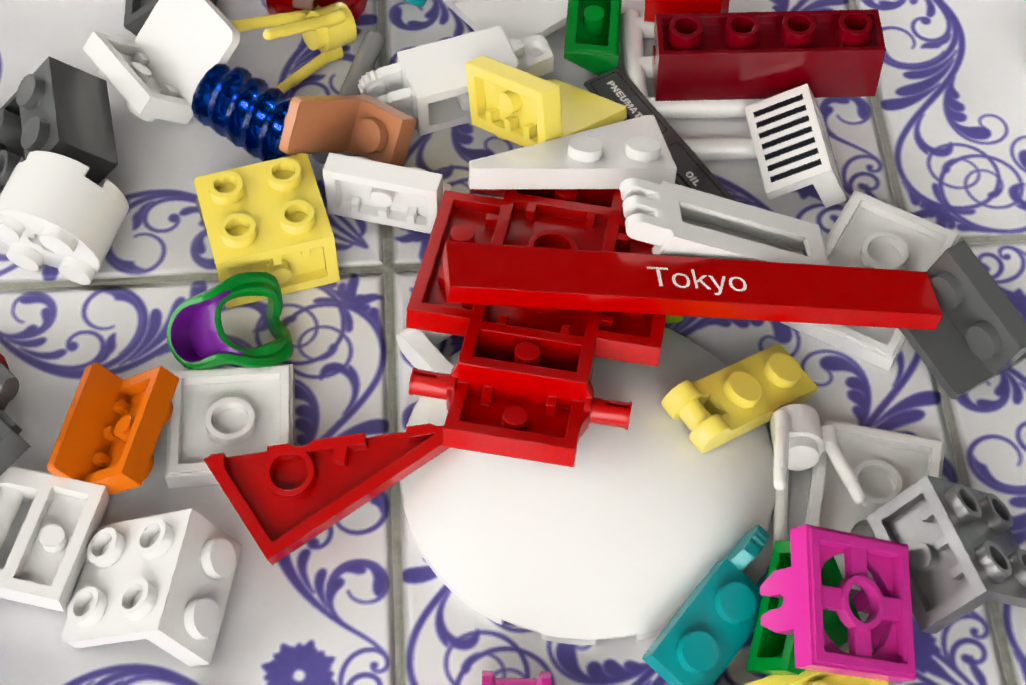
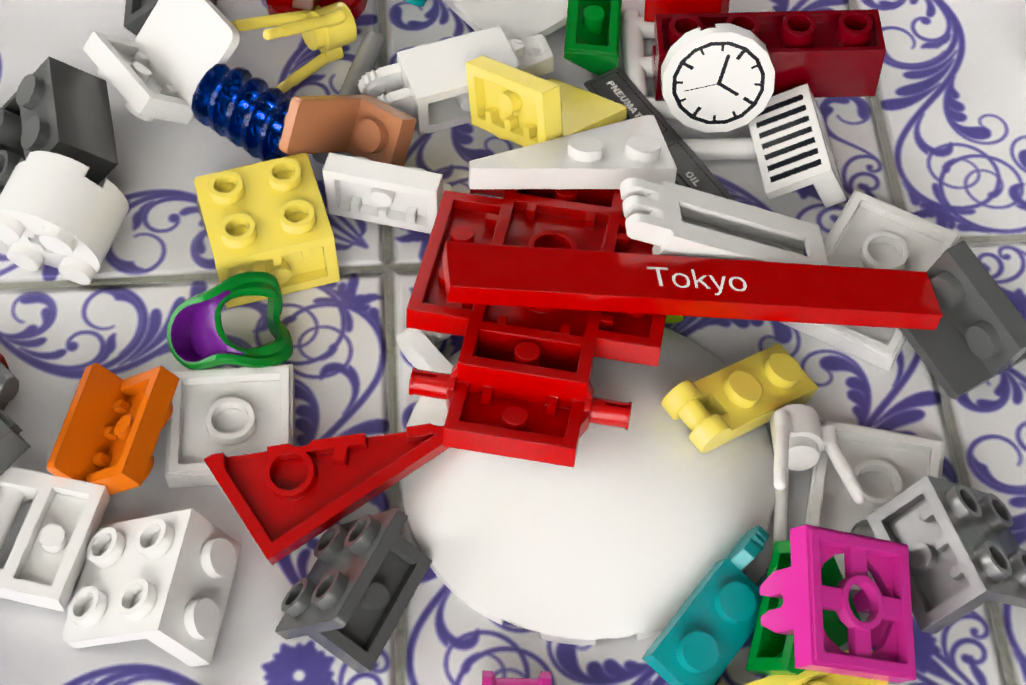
(356, 589): none -> dark grey bracket
(717, 78): none -> white tile

